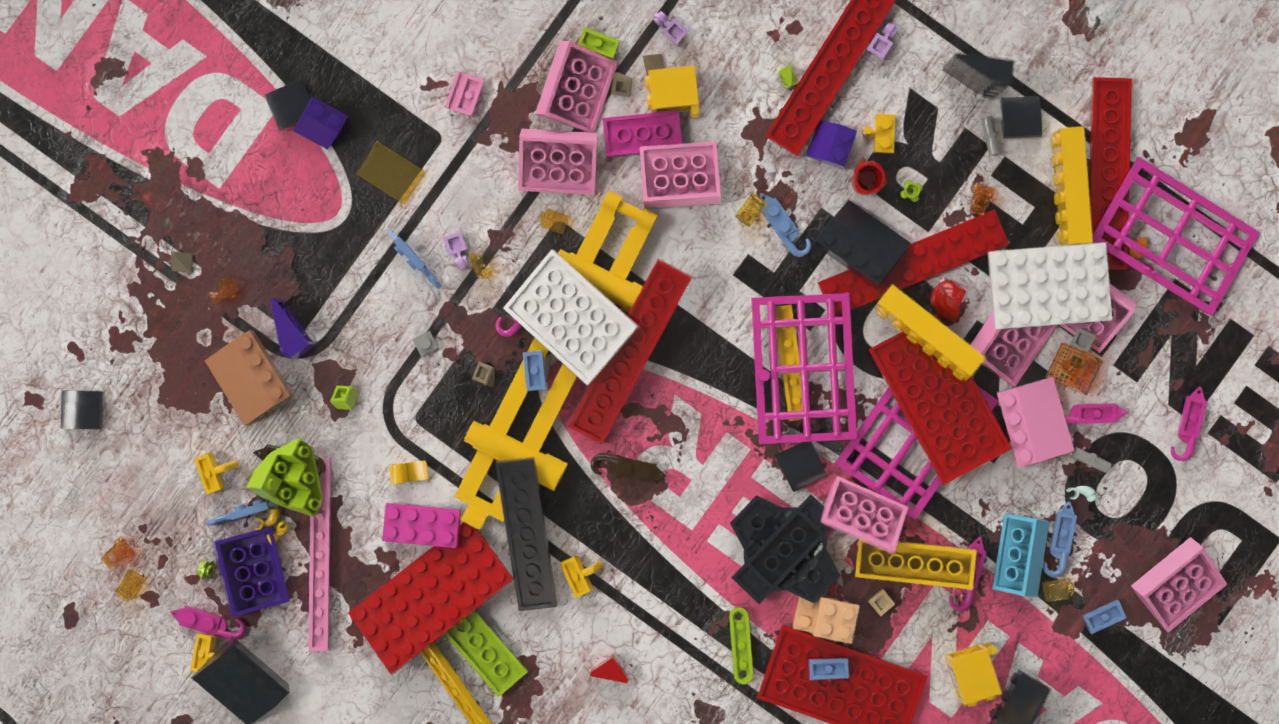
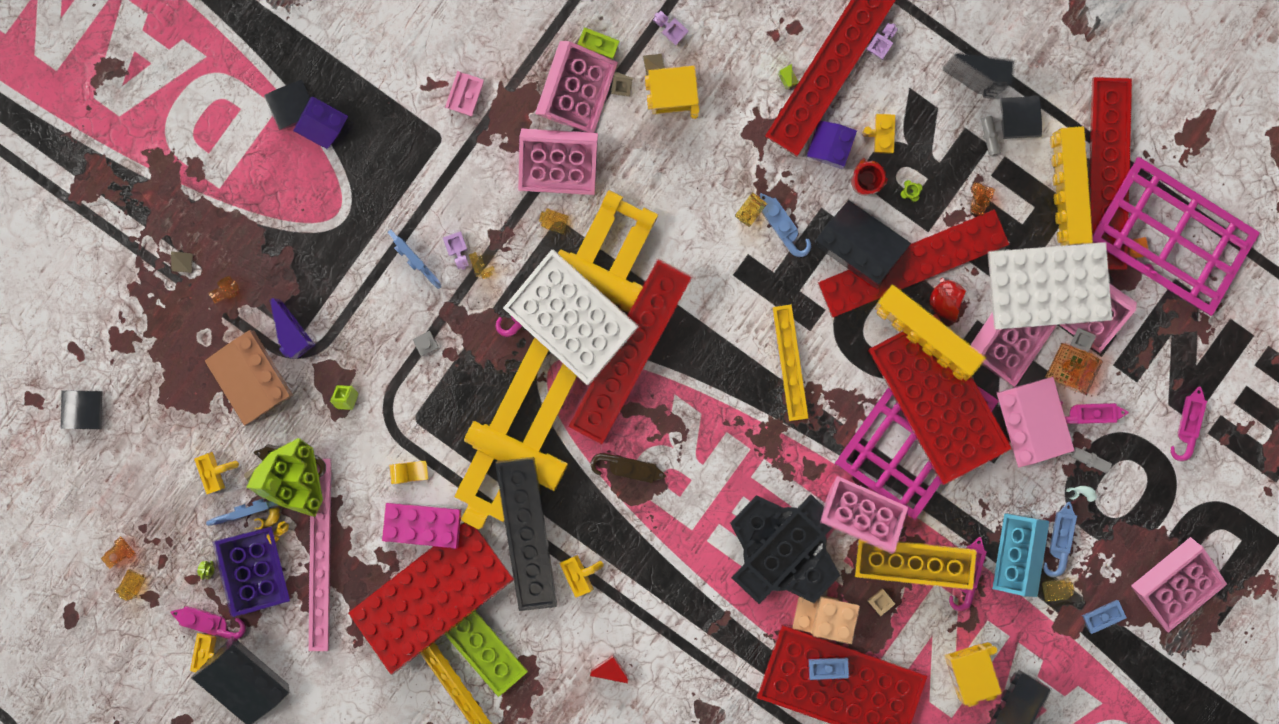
(390, 172): clear yellow piece -> none
(484, 374): dark tan slope -> none
(534, 370): medium blue plate -> none
(628, 133): dark pink plate -> none
(680, 175): bright pink slope -> none
(741, 645): lime plate -> none
(763, 375): dark pink door -> none
(801, 465): black slope -> none

